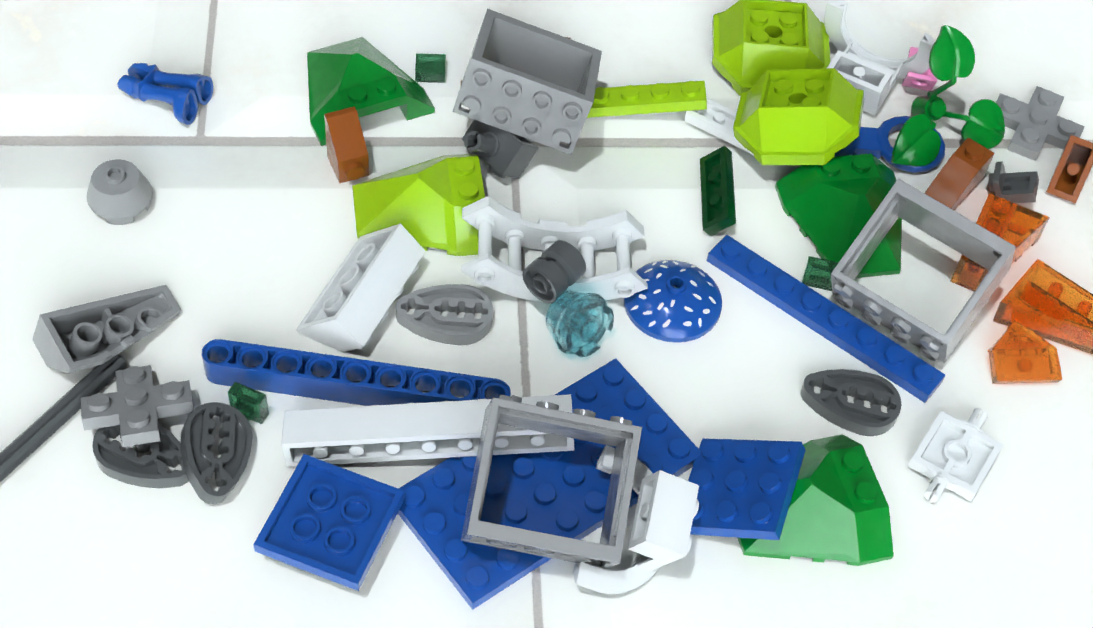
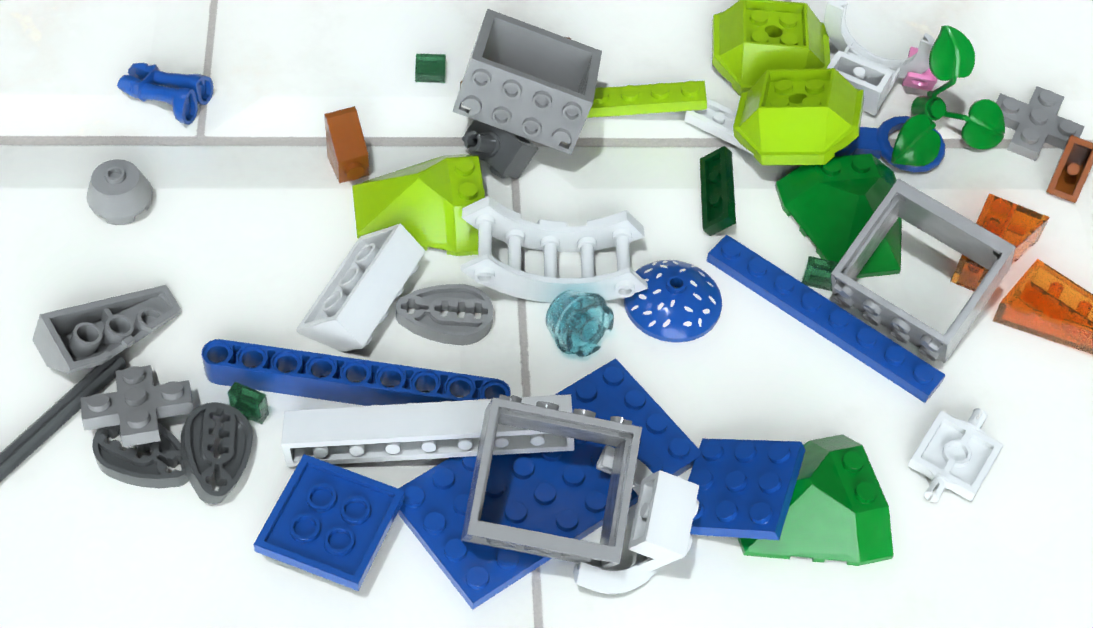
(359, 77): green wedge -> none
(554, 271): dark grey wheel -> none
(861, 385): dark grey piece -> none
(960, 174): dark orange slope -> none
(1014, 187): dark grey bracket -> none
(1023, 358): clear orange slope -> none

